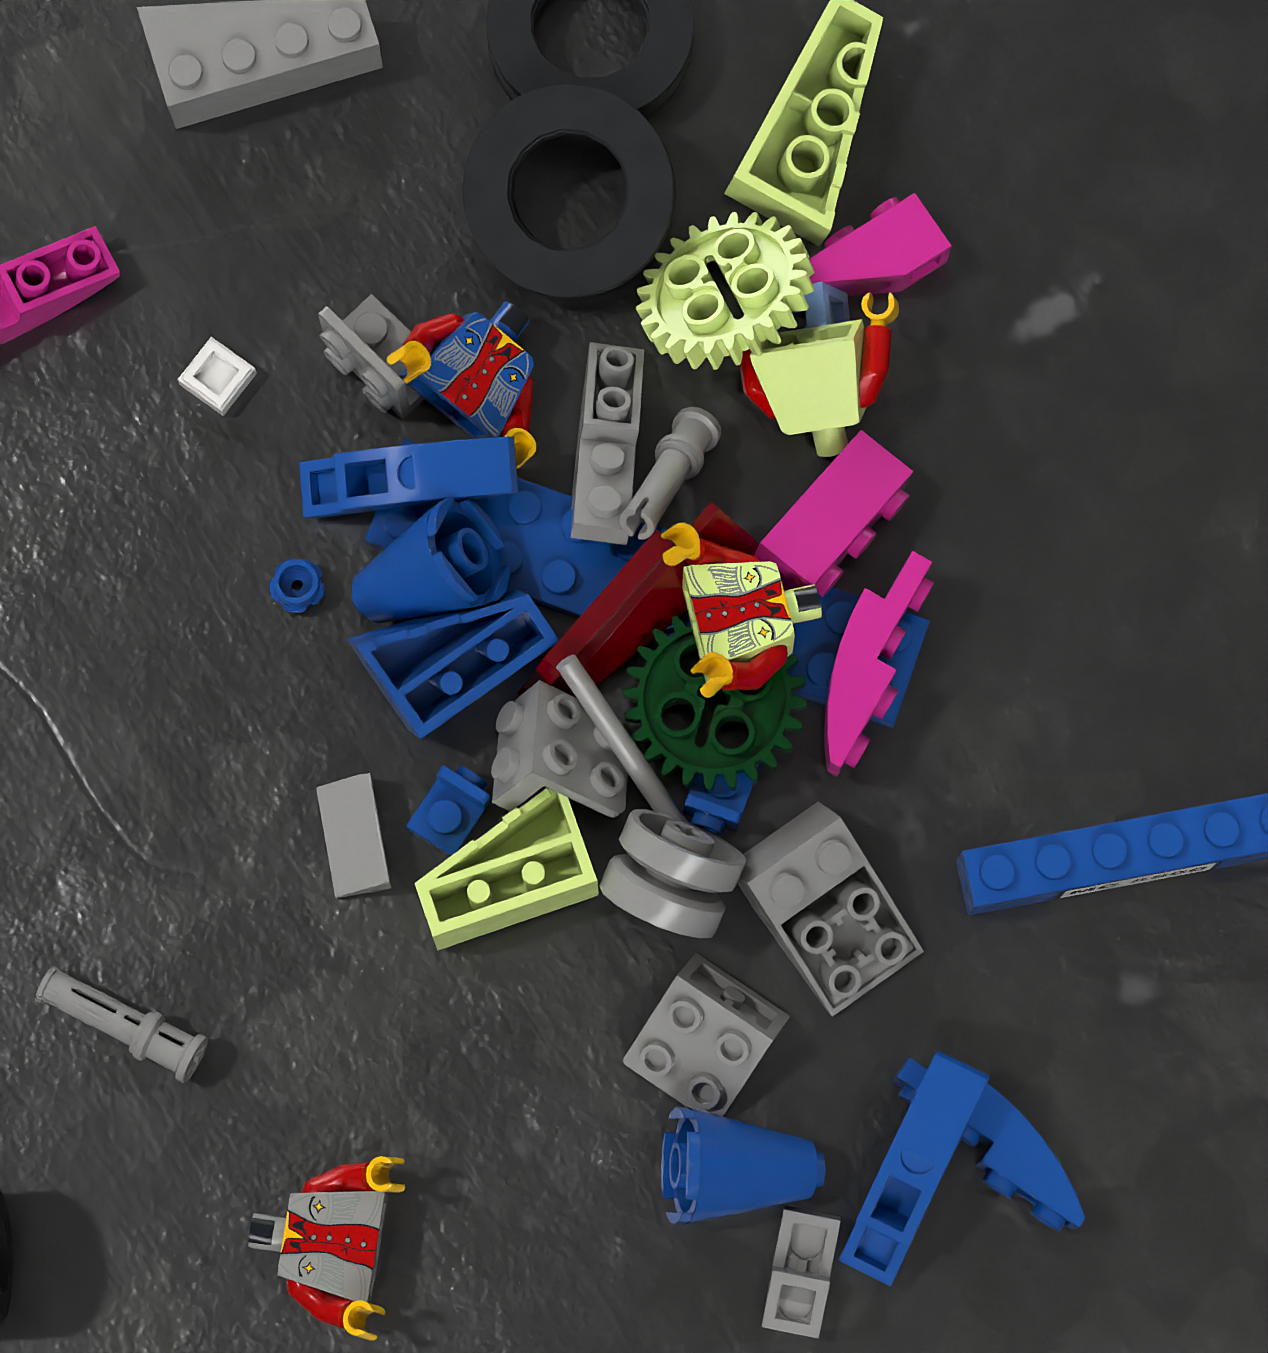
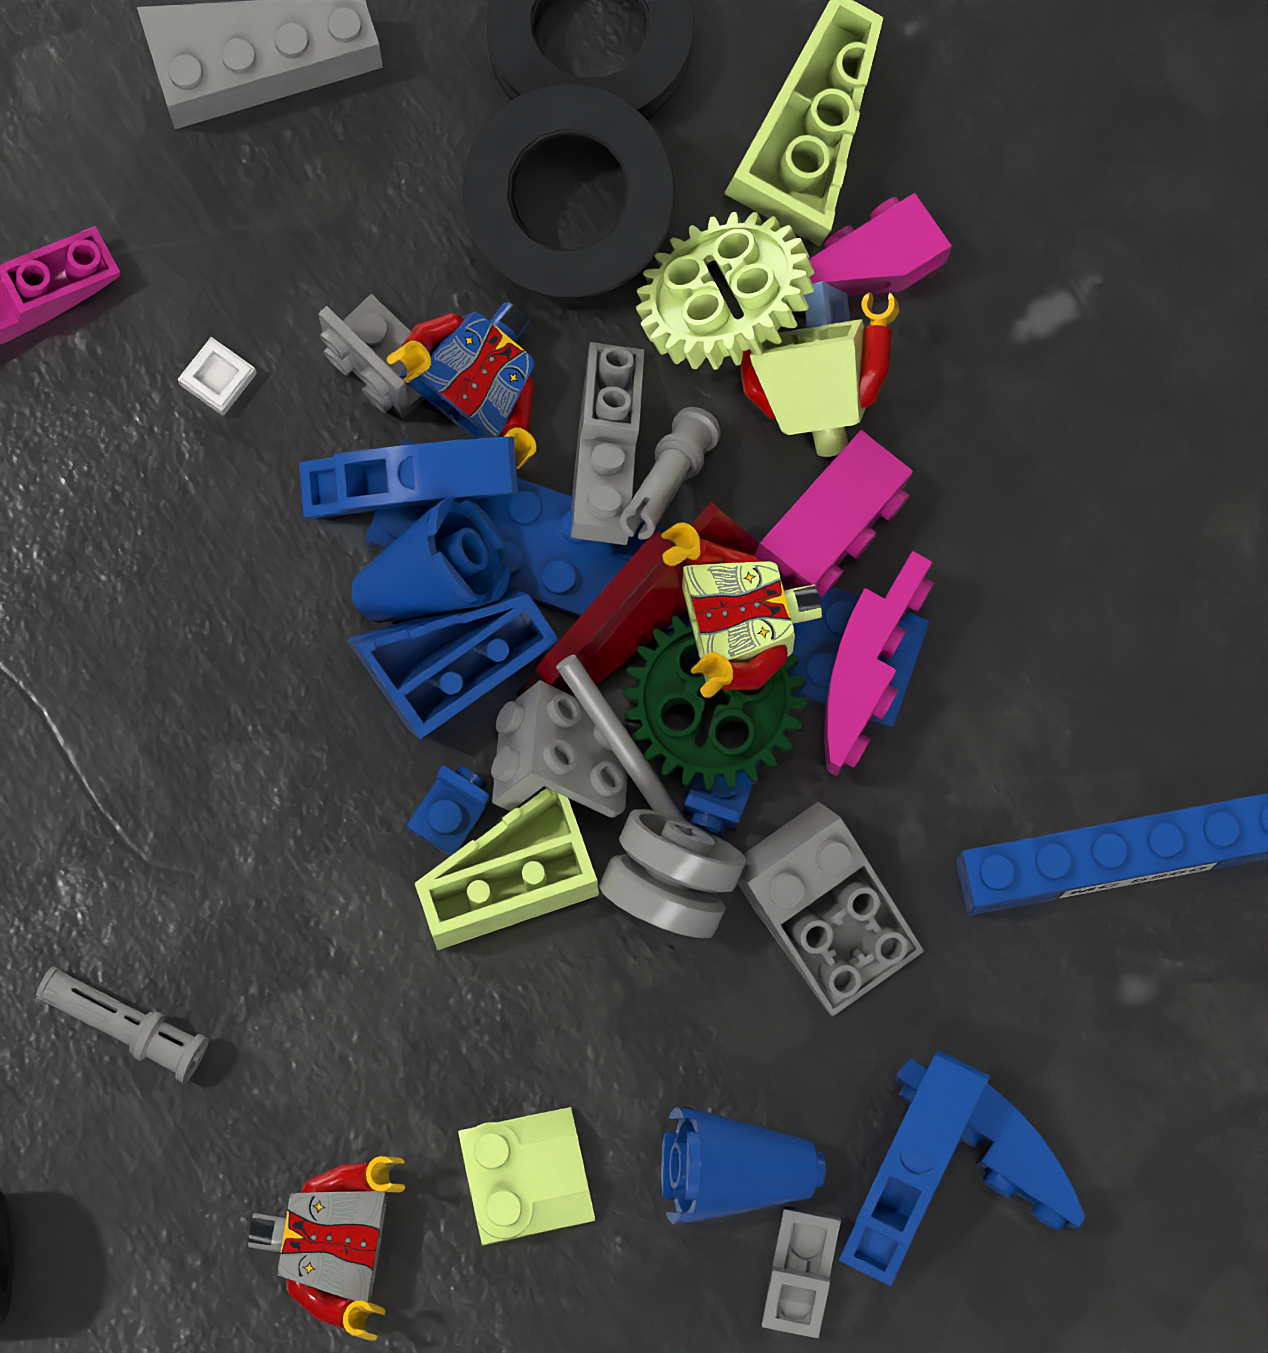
(297, 570): blue plate -> none
(353, 836): light grey slope -> none
(526, 1176): none -> yellowish green slope
(705, 1037): light grey bracket -> none

